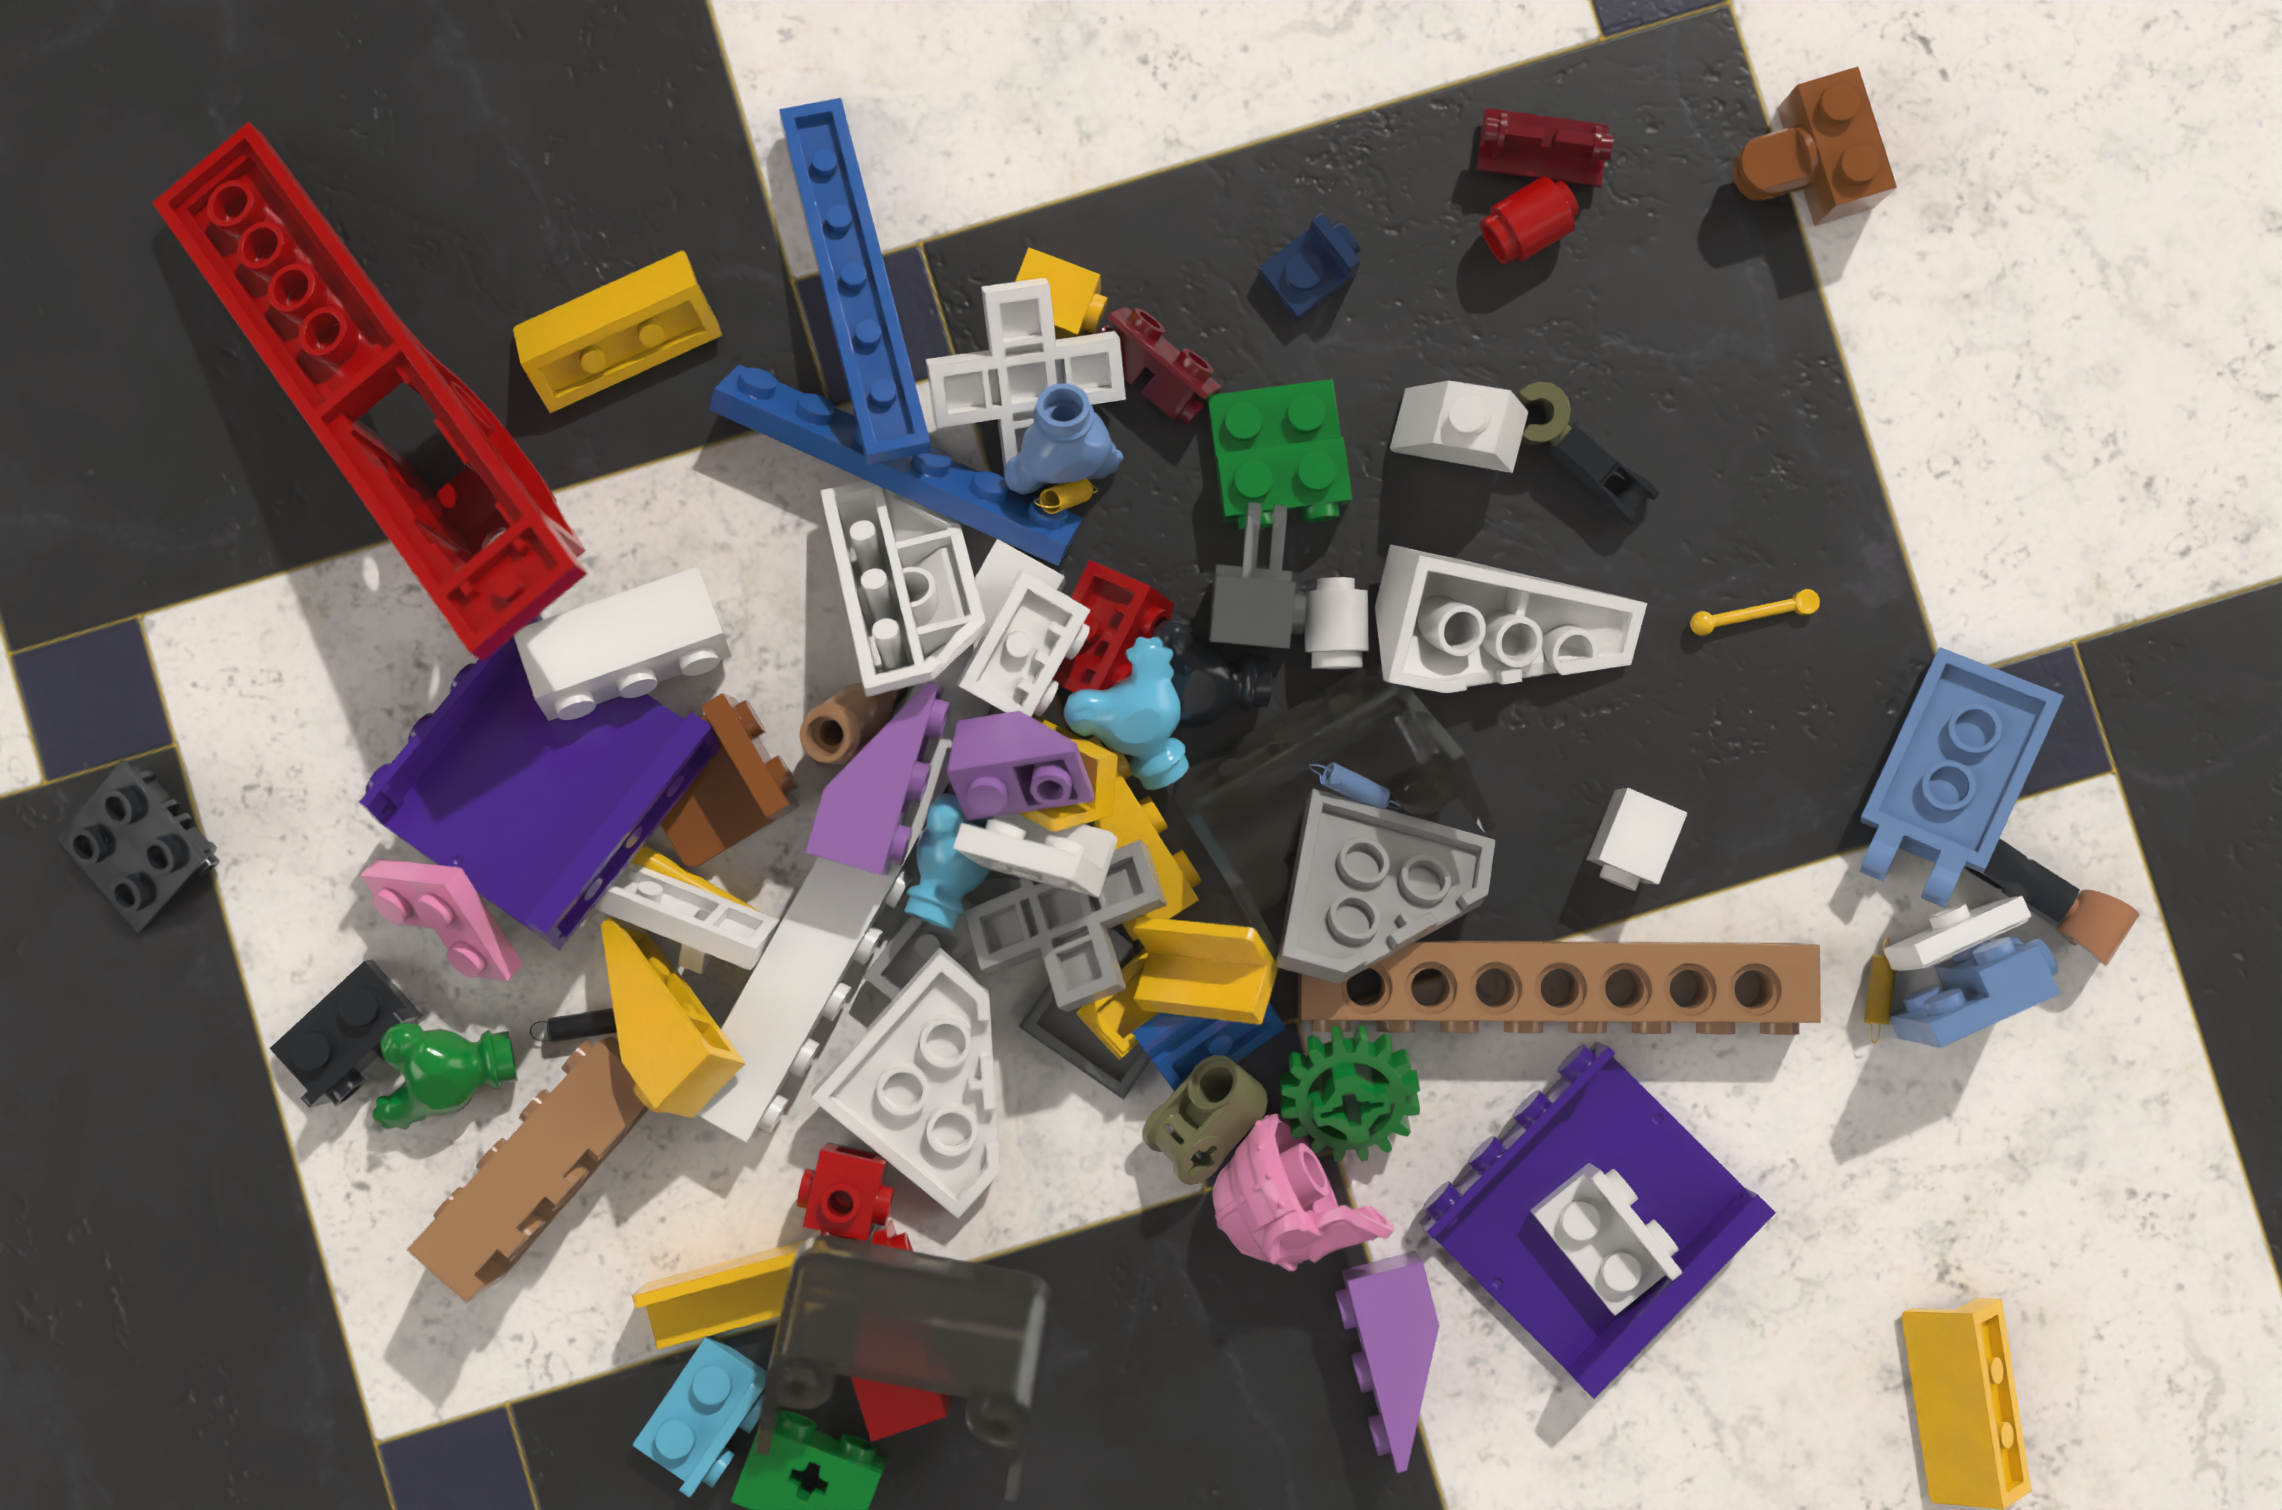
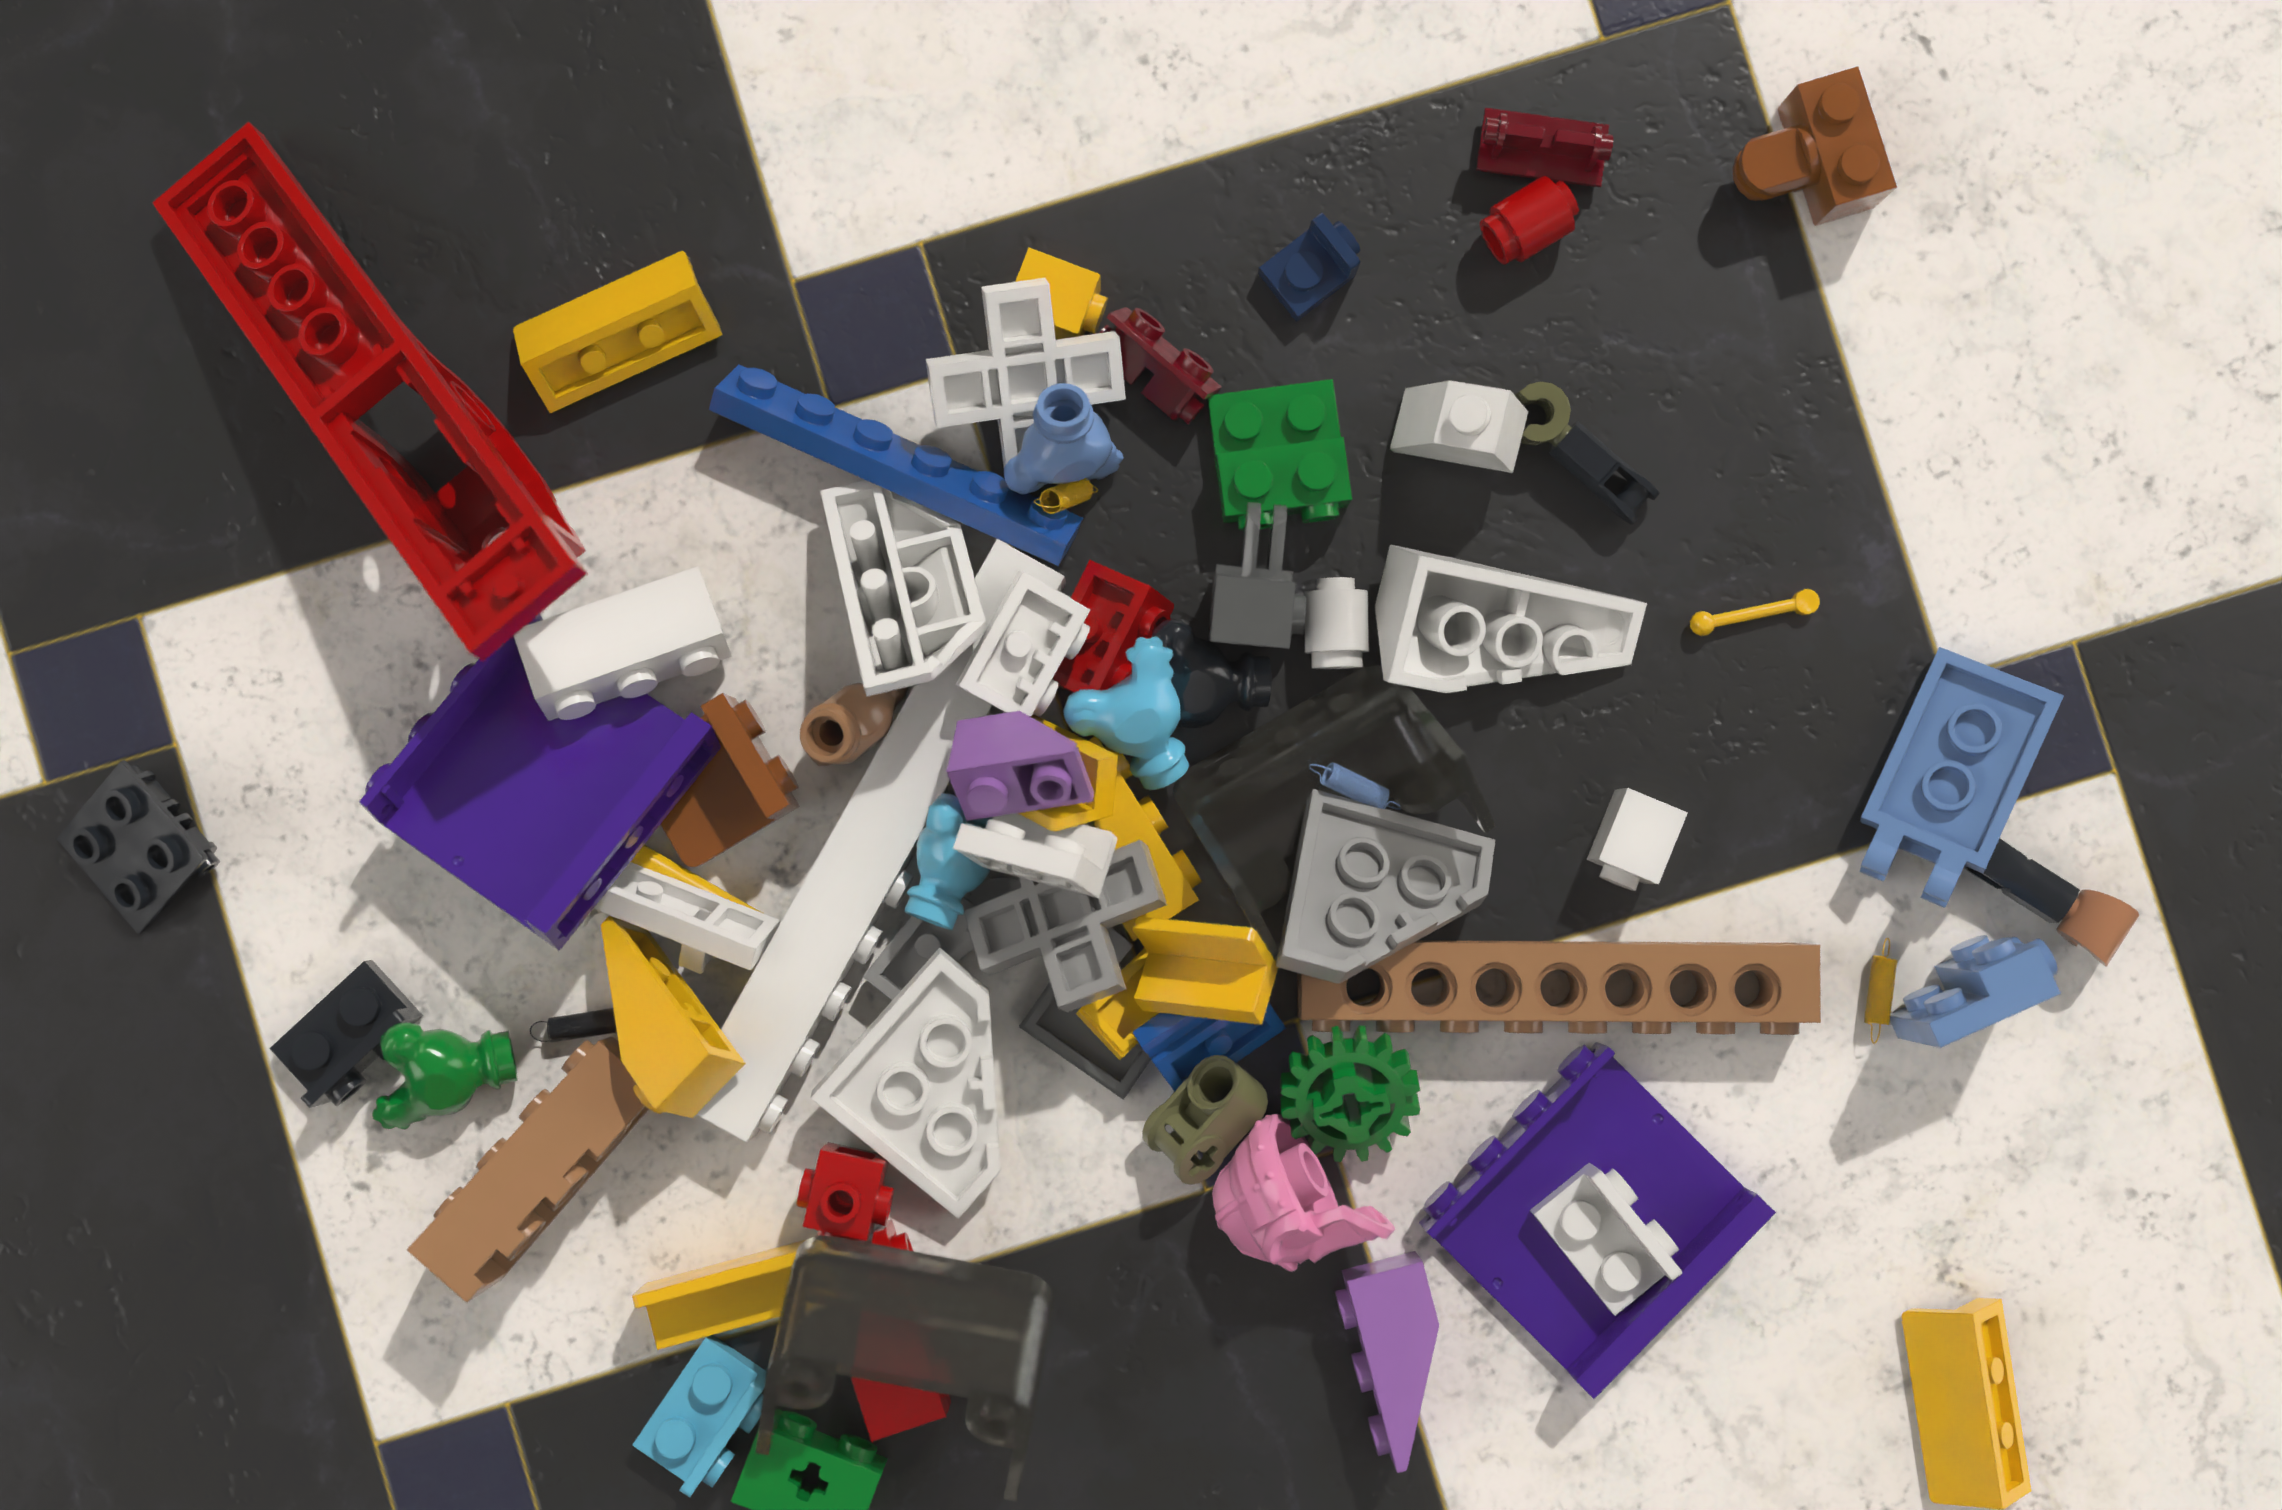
(449, 903): bright pink plate -> none
(854, 282): blue plate -> none
(869, 799): medium lavender slope -> none
(1956, 931): white plate -> none

